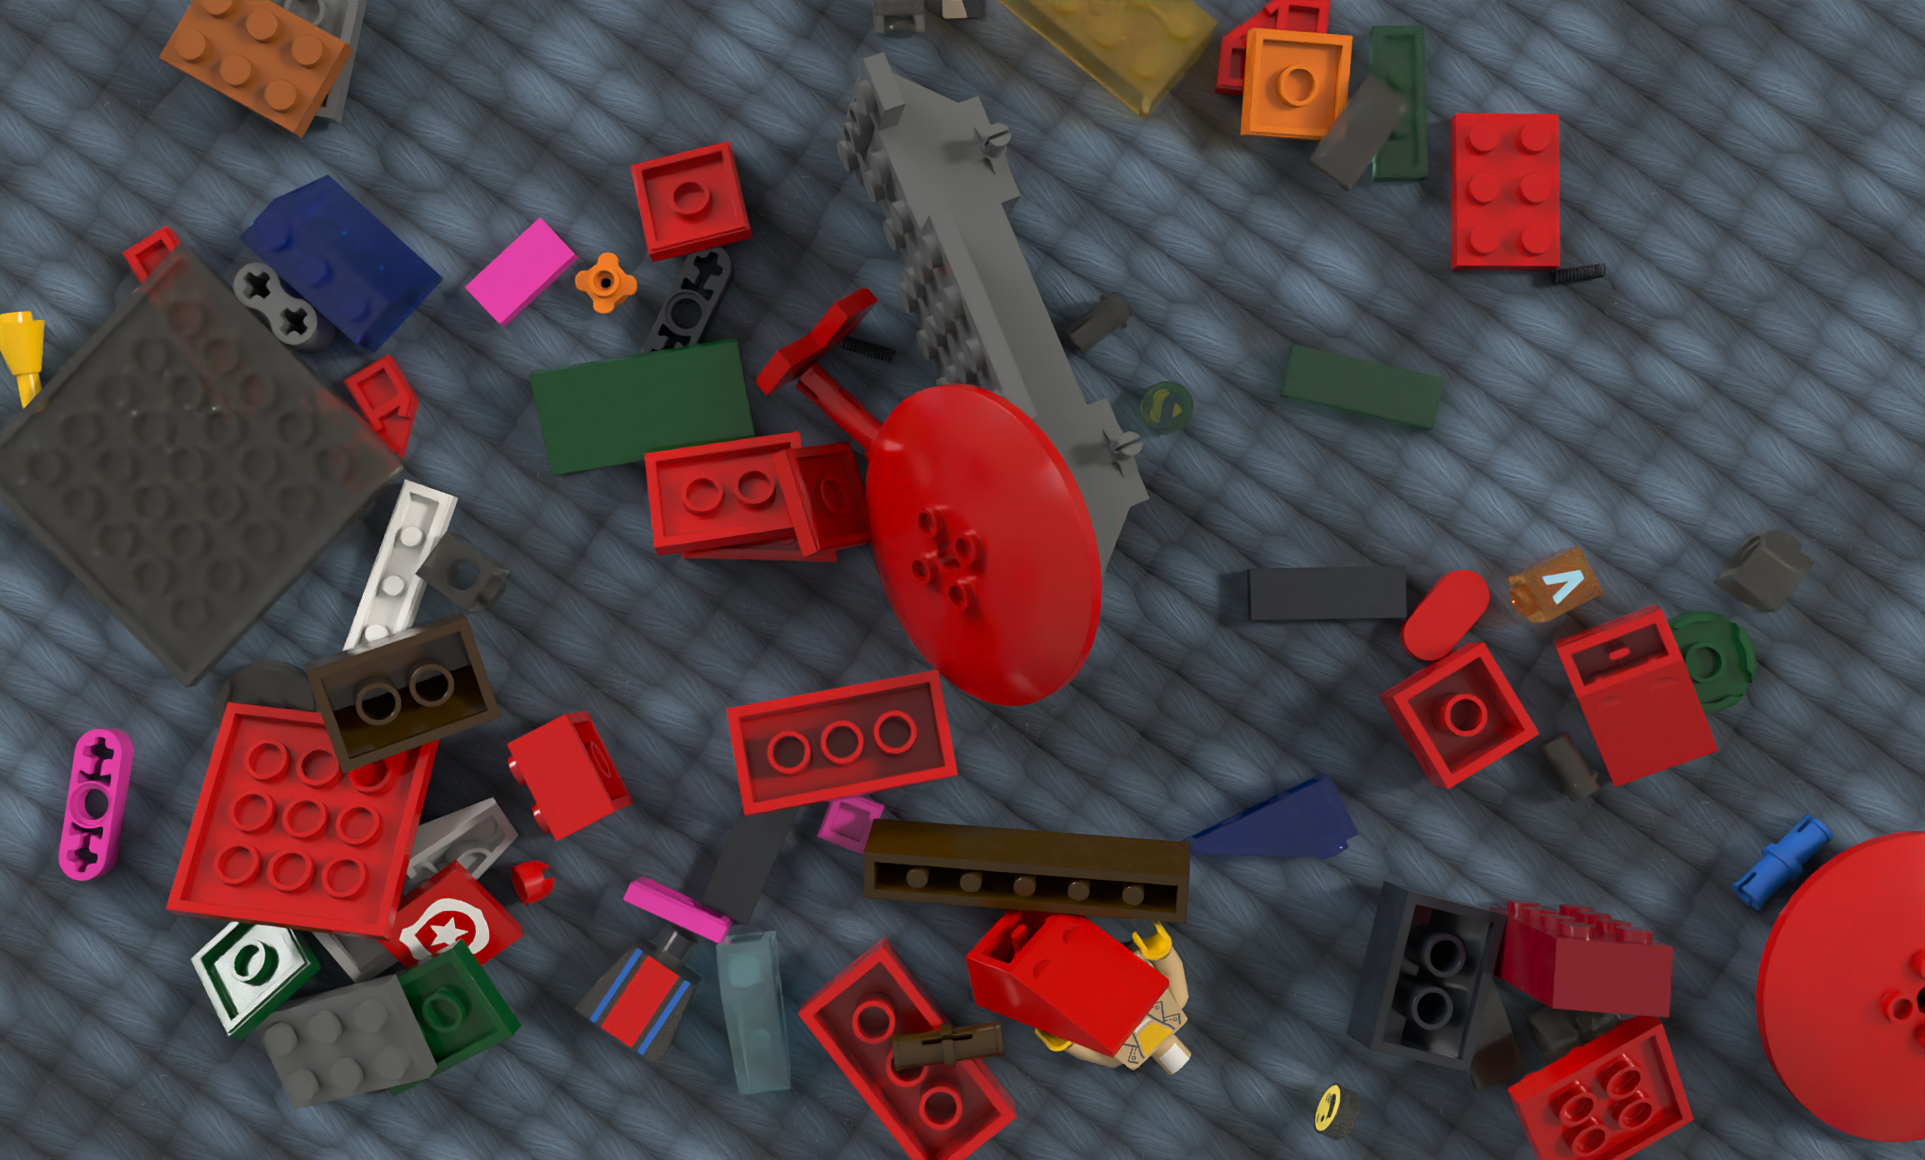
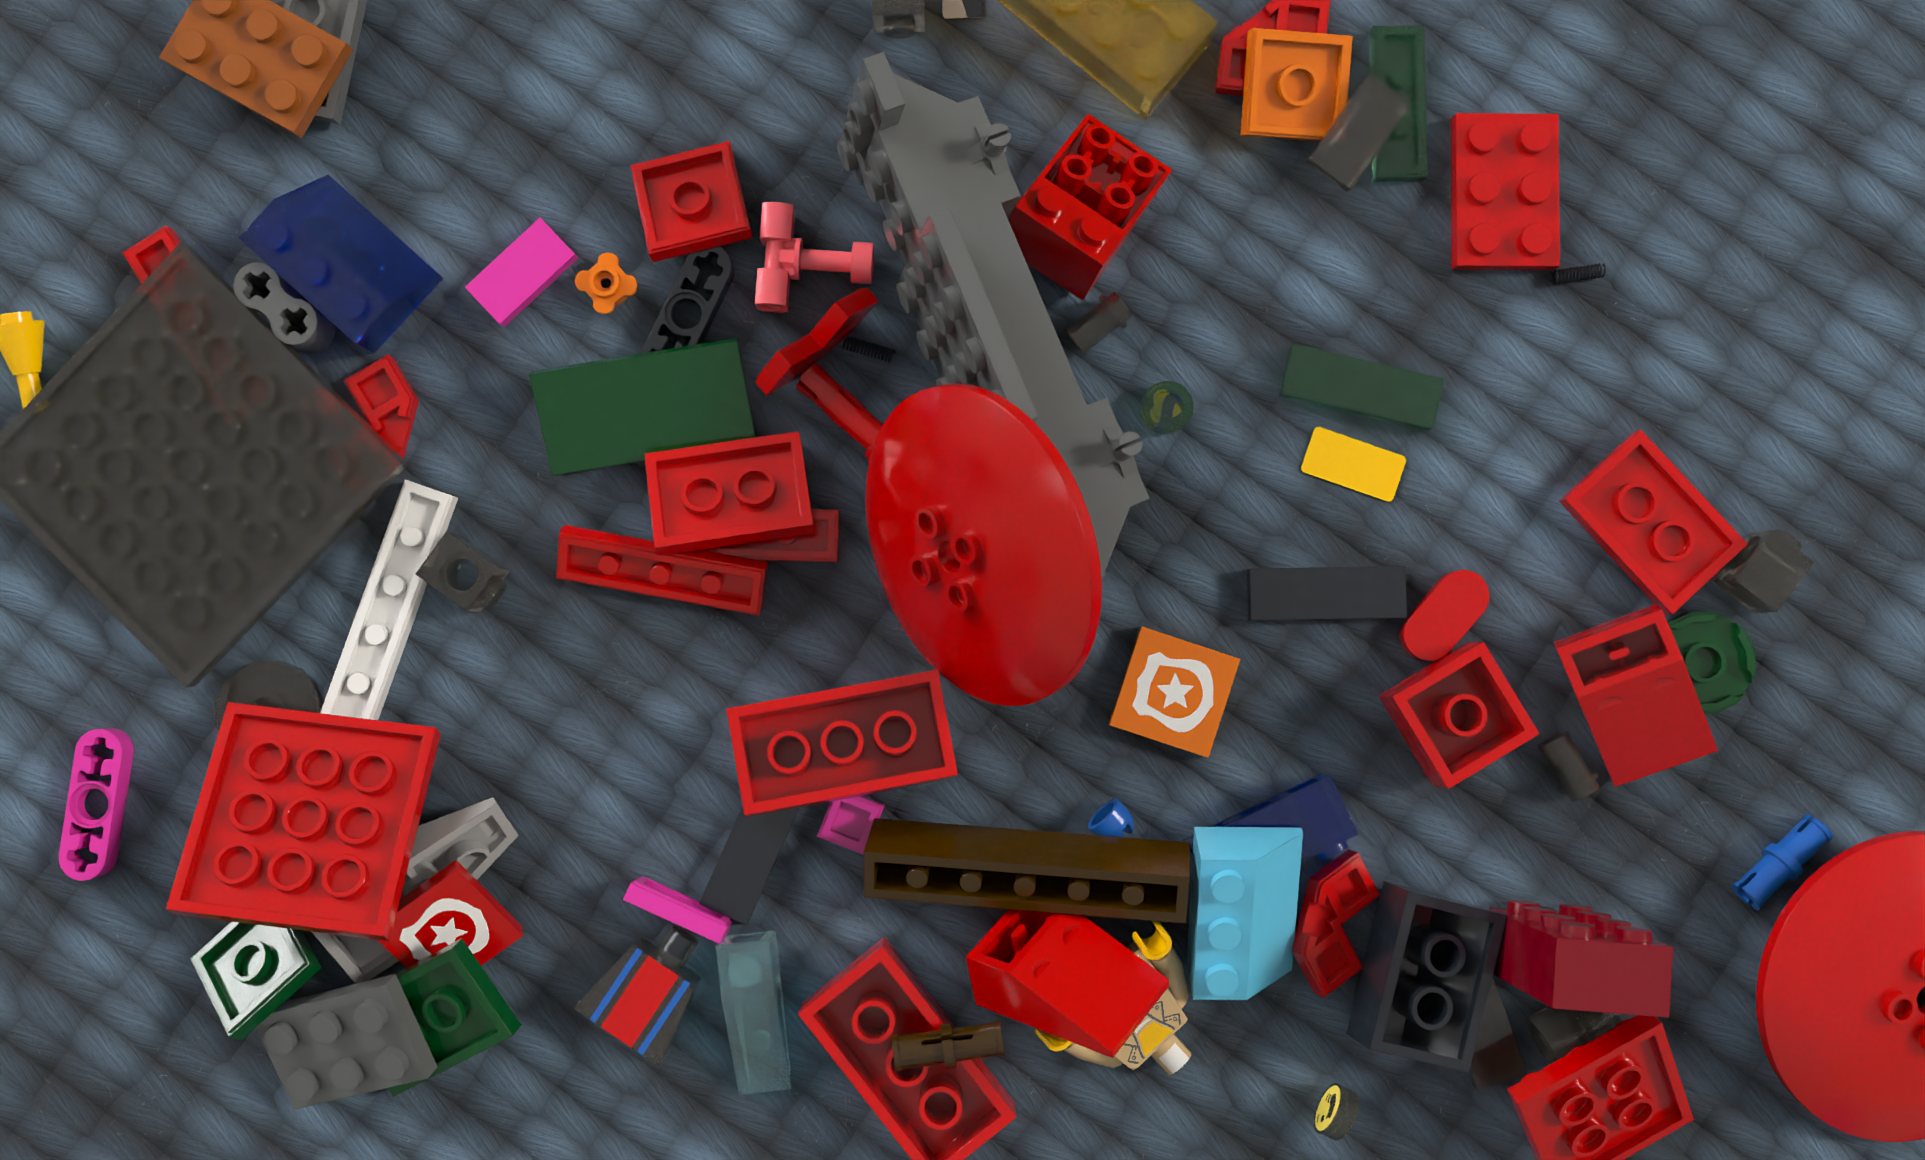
(402, 691): dark brown slope -> none
(530, 882): red hinge -> none
(568, 775): red brick -> none
(634, 567): none -> red tile
(787, 259): none -> coral bar
(823, 497): red tile -> none
(1085, 205): none -> red slope
(1112, 820): none -> blue hinge
(1174, 691): none -> orange tile
(1242, 909): none -> medium azure slope
(1329, 901): none -> red tile
(1353, 464): none -> yellow sticker
(1553, 585): clear orange brick -> none
(1653, 522): none -> red plate

